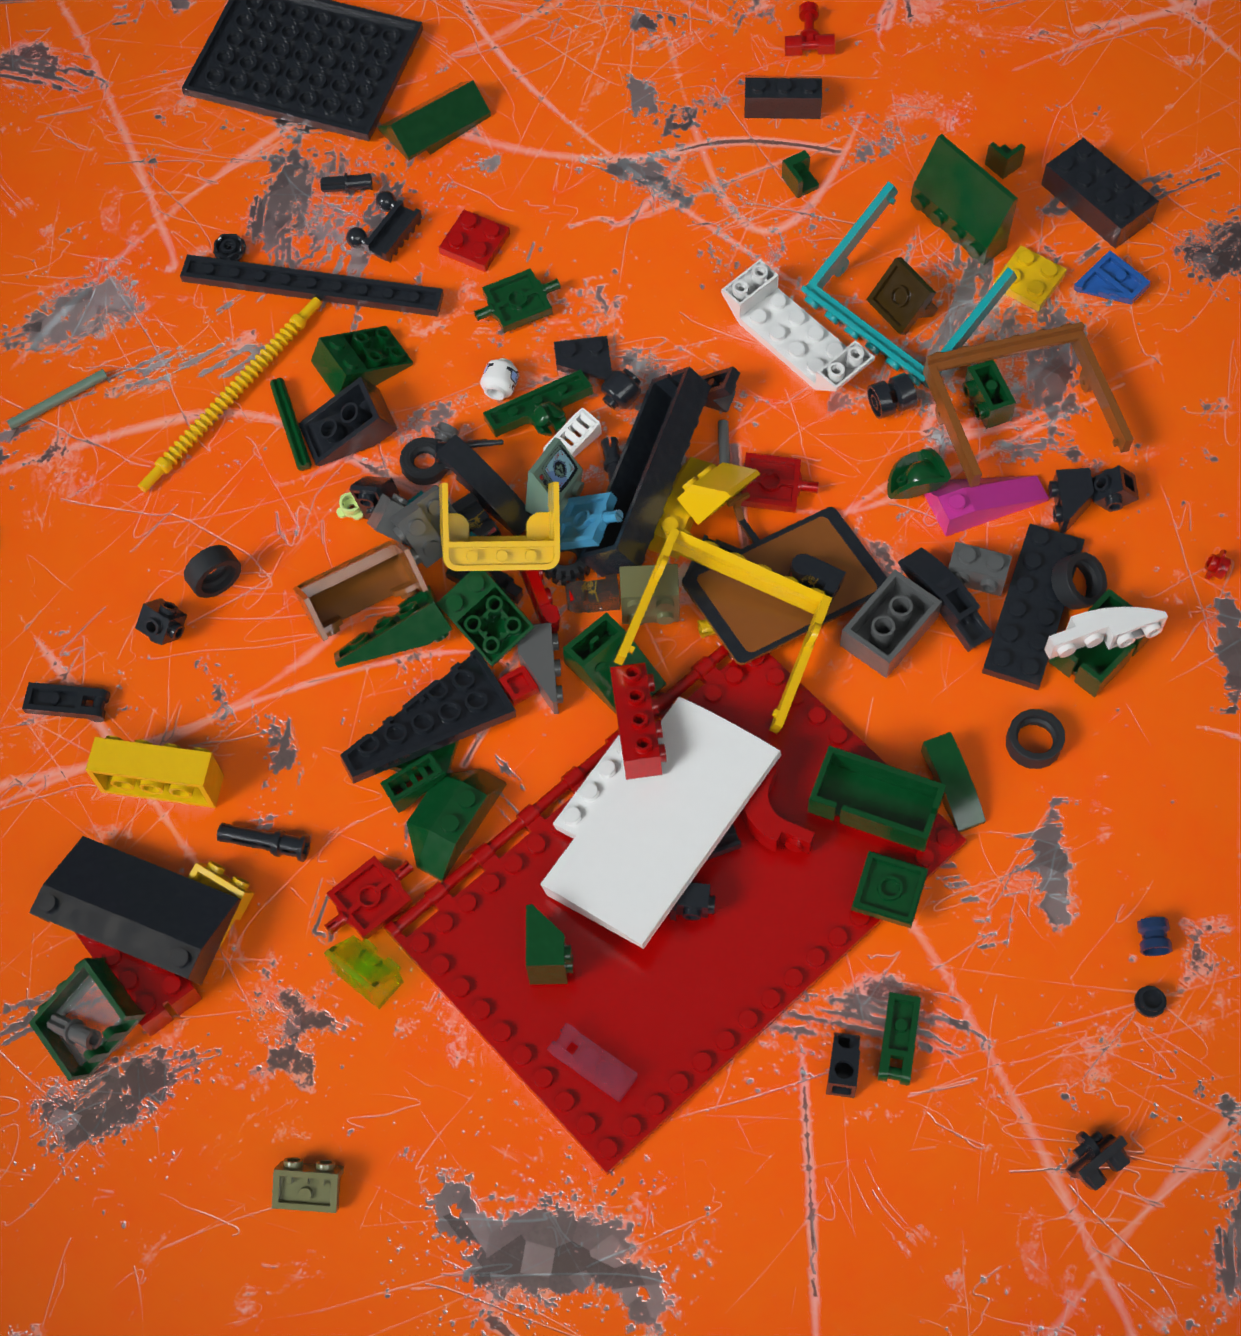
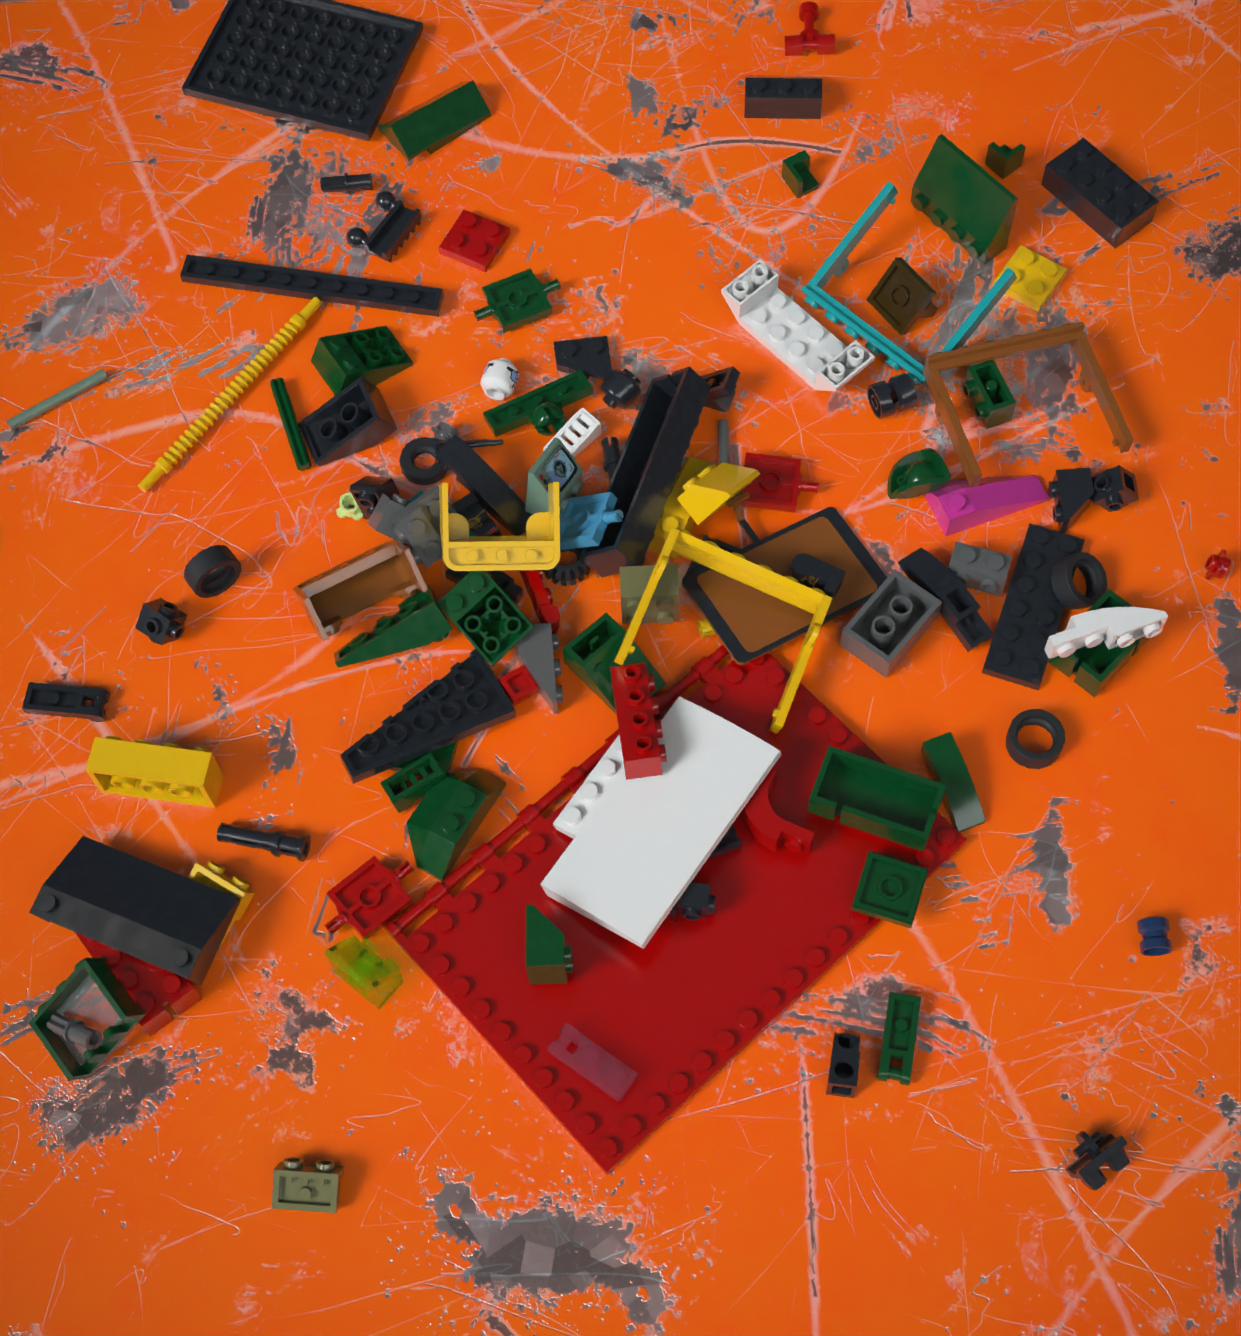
(229, 247): black plate -> none
(593, 595): clear smoke leg -> none
(1113, 280): blue wing -> none
(1150, 1001): black plate -> none

